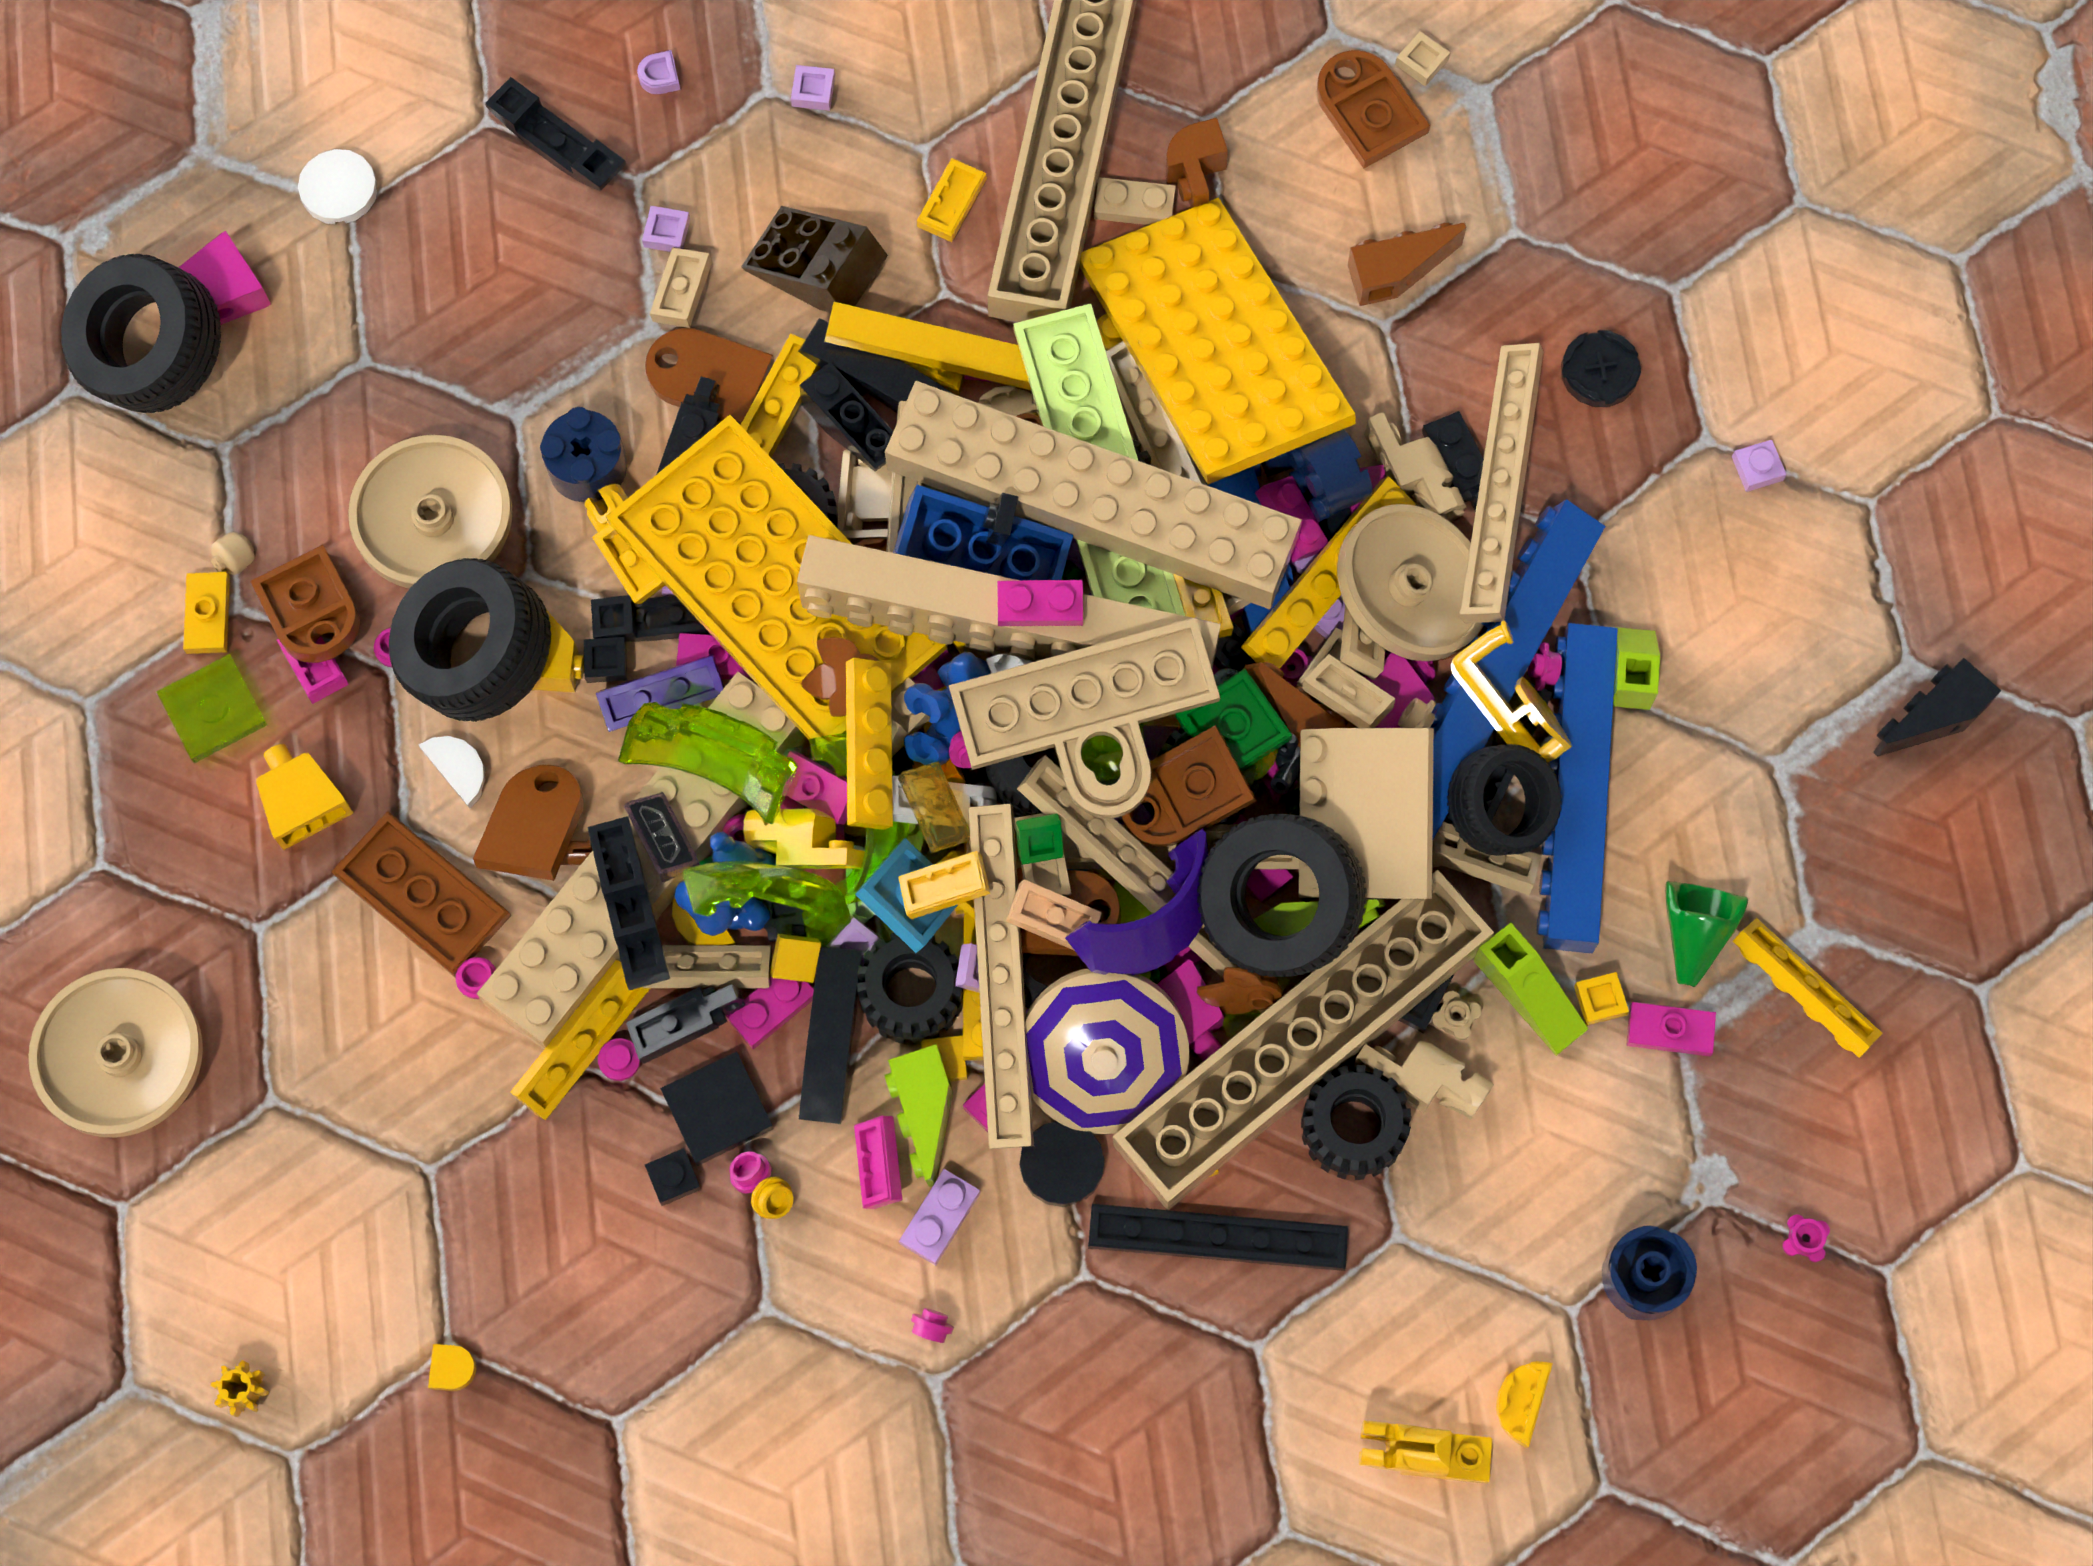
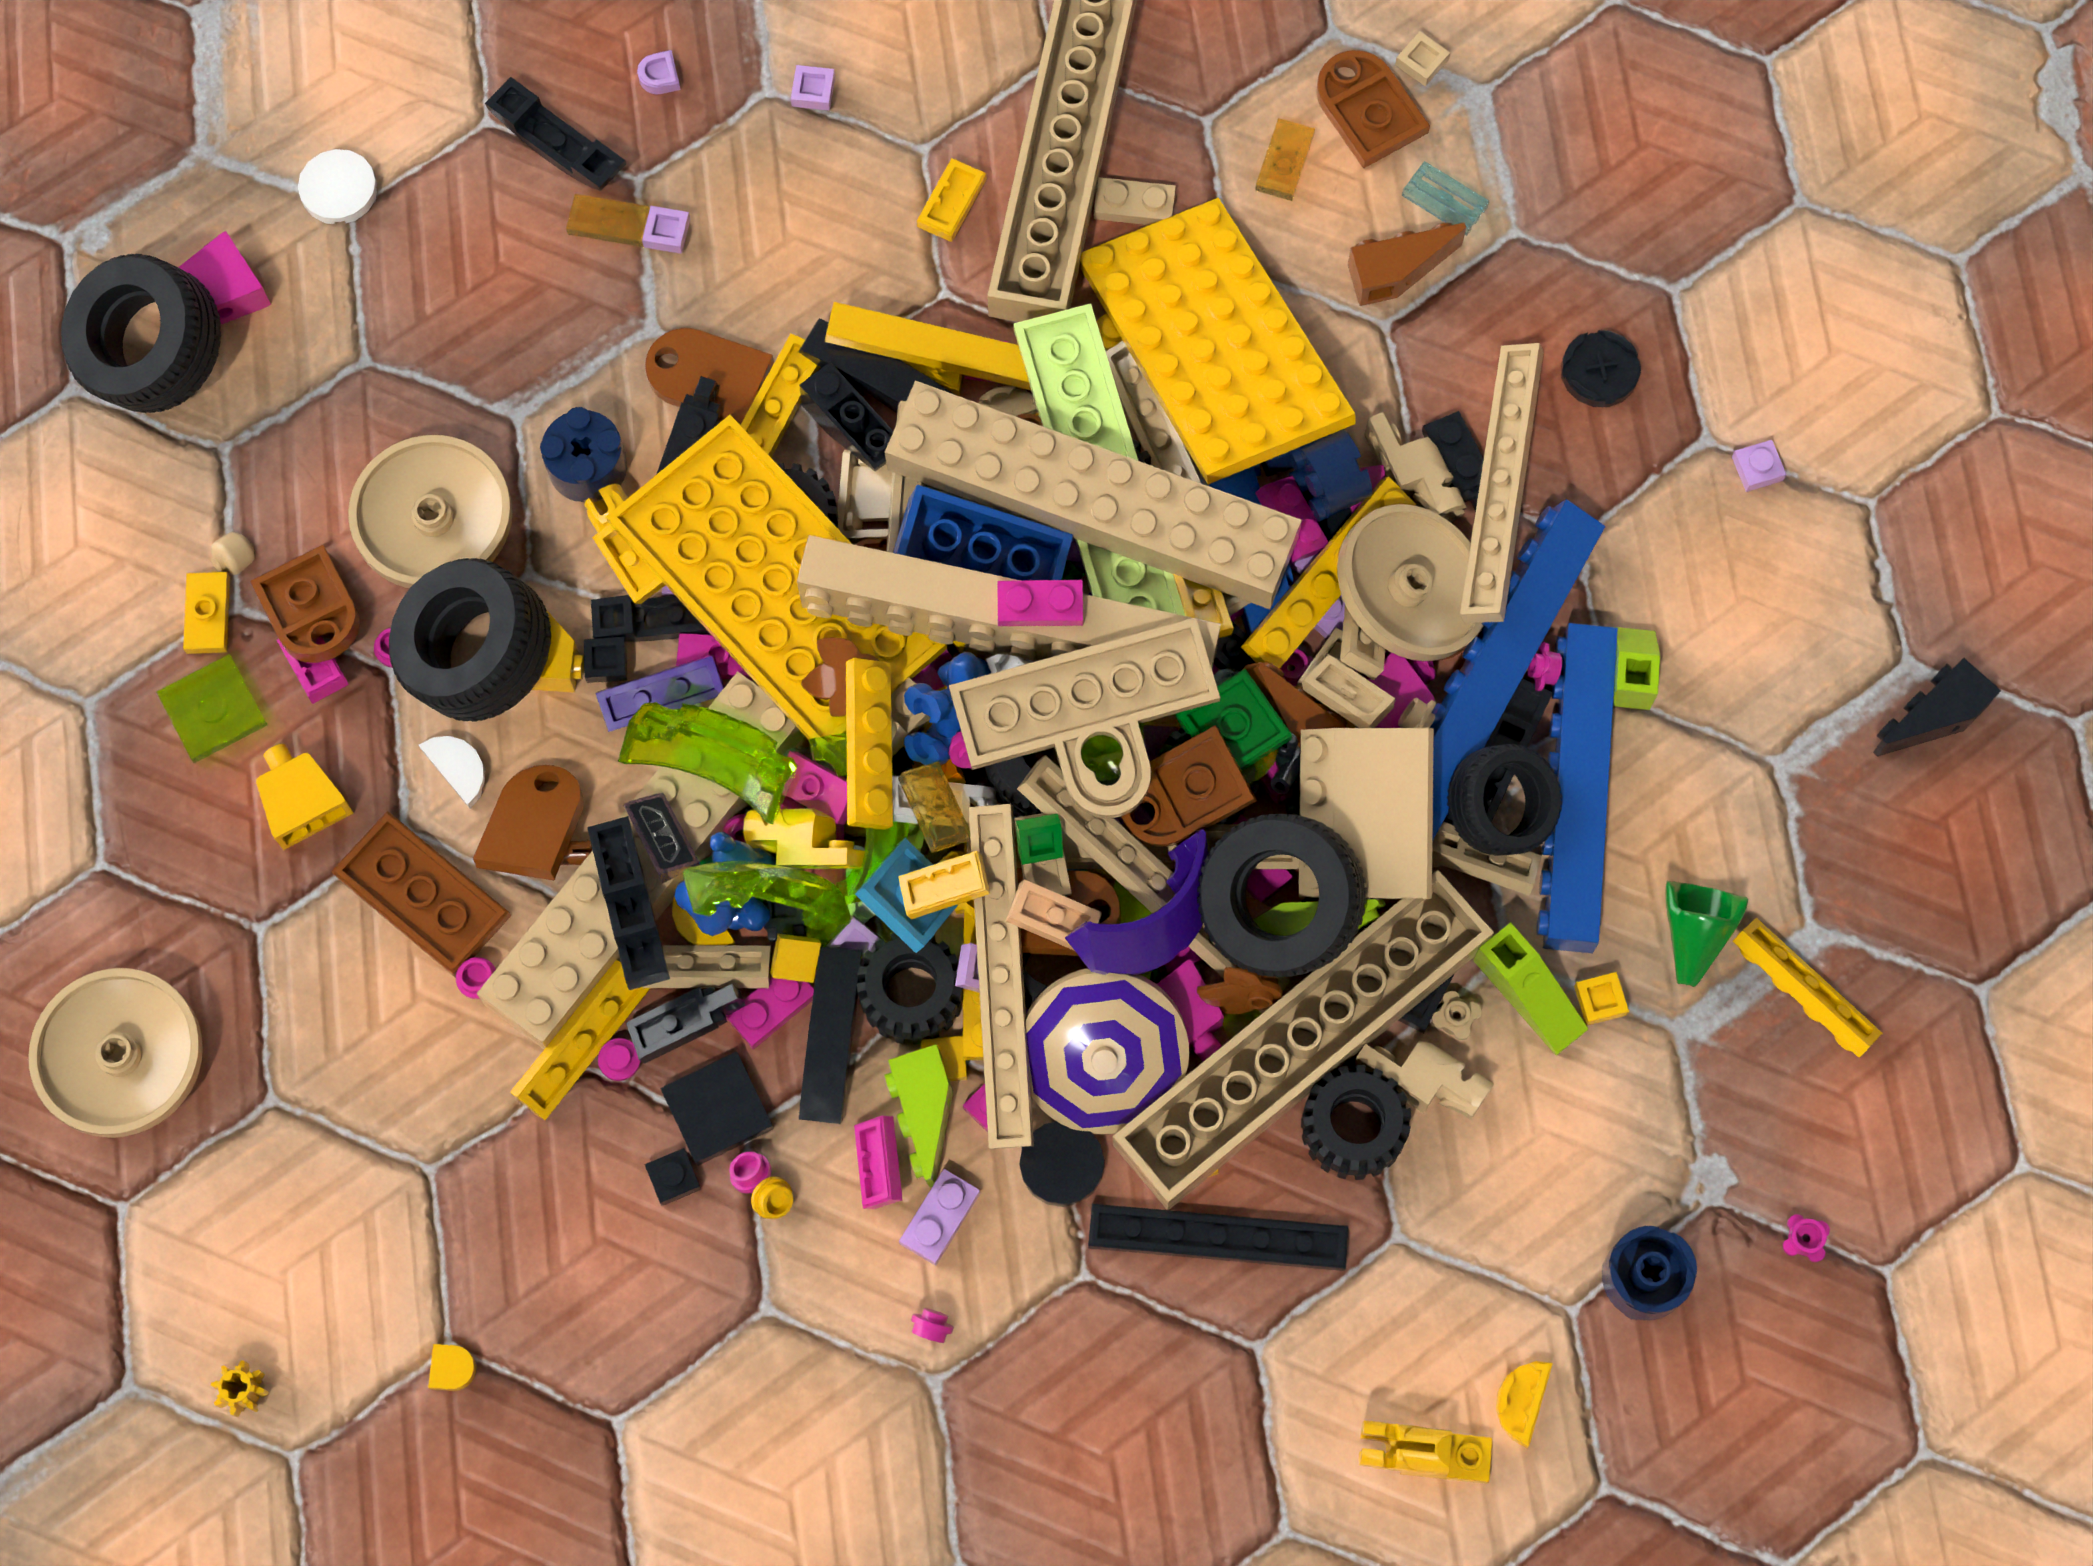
(607, 220): none -> clear yellow plate
(680, 287): tan plate -> none
(816, 258): dark brown slope -> none
(1000, 518): black plate -> none
(1191, 155): dark orange brick -> none
(1285, 159): none -> clear yellow plate
(1417, 189): none -> clear light blue tile
(1496, 708): yellow piece -> none
(1671, 1029): dark pink plate -> none

